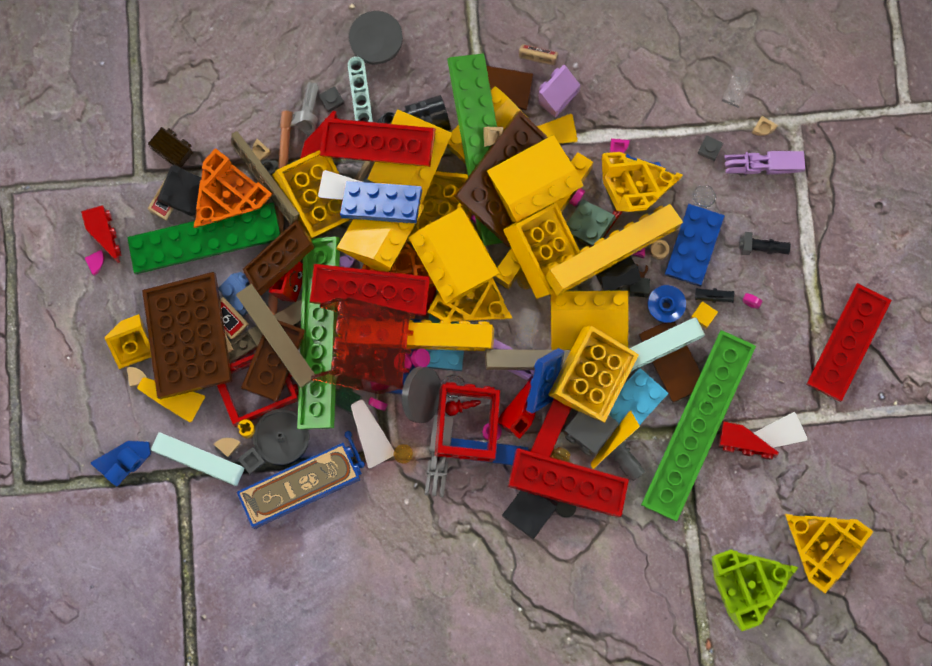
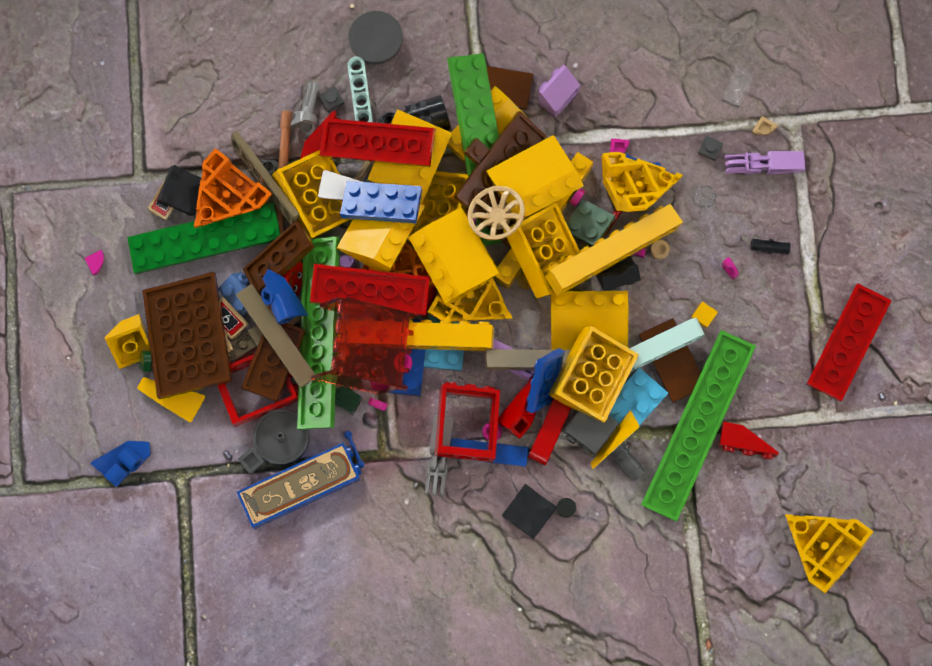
(98, 225): red slope -> none
(135, 376): tan tile -> none
(145, 361): none -> dark green tile
(170, 147): dark brown brick -> none
(197, 459): light aqua beam -> none
(227, 445): tan tile -> none
(246, 429): yellow piece -> none
(260, 150): tan tile -> none
(281, 298): none -> blue panel
(373, 440): white sticker -> none
(403, 453): clear yellow plate -> none
(420, 357): dark pink tile -> none
(421, 394): dark grey piece -> none
(452, 407): red bar -> none
(476, 151): none -> reddish brown plate
(491, 135): tan tile -> none
(497, 215): none -> tan wheel
(538, 54): tan slope -> none
(561, 128): yellow sticker -> none
(561, 454): clear yellow plate -> none
(568, 483): red plate -> none
(642, 287): pearl dark grey piece -> none
(670, 295): blue dish -> none
(694, 245): blue plate -> none
(714, 295): black pin -> none
(730, 268): none -> dark pink tile
(746, 243): dark grey plate -> none
(749, 585): lime wedge -> none
(752, 301): dark pink tile -> none
(783, 431): white sticker -> none

